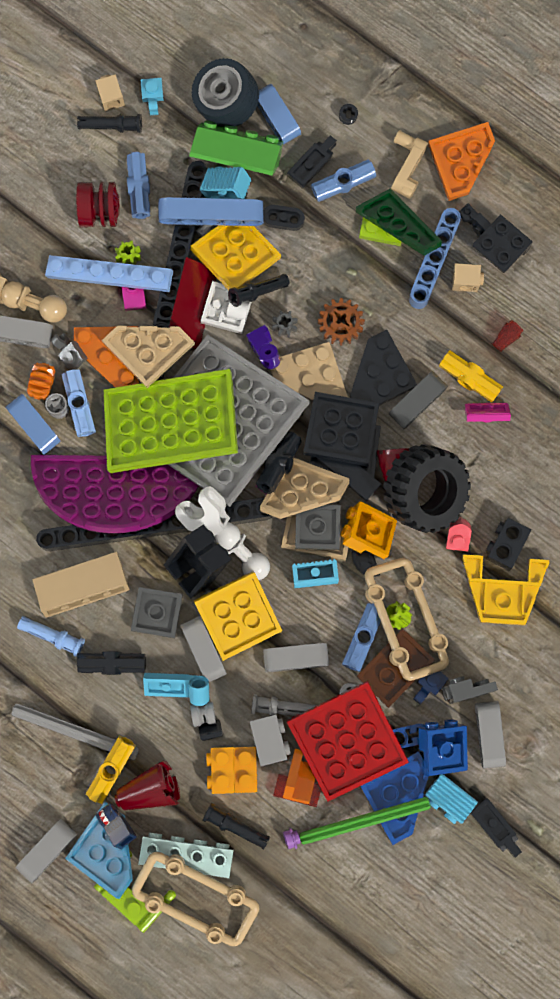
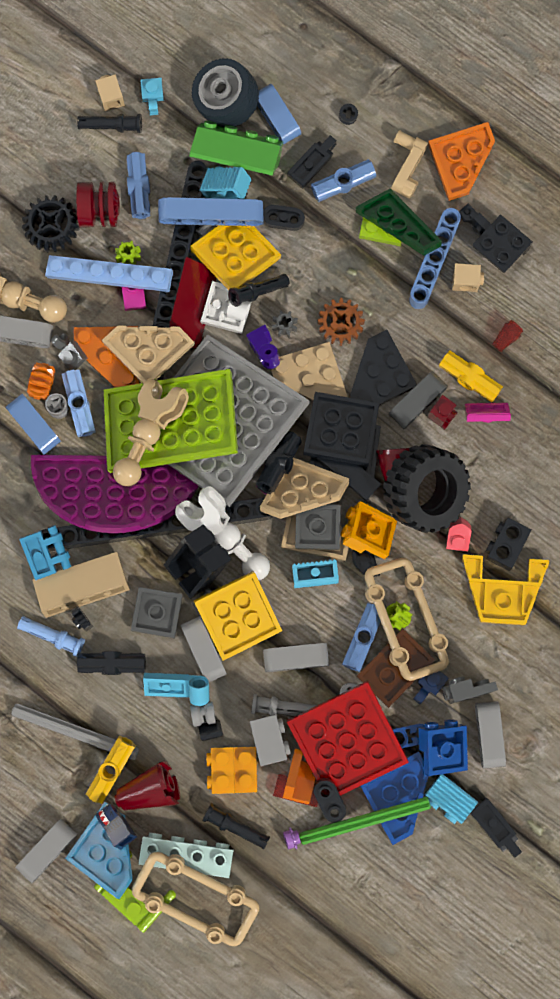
(38, 553): none -> dark azure plate
(40, 236): none -> black gear
(80, 619): none -> black plate
(155, 416): none -> tan piece
(329, 801): none -> black plate
(443, 412): none -> dark red brick

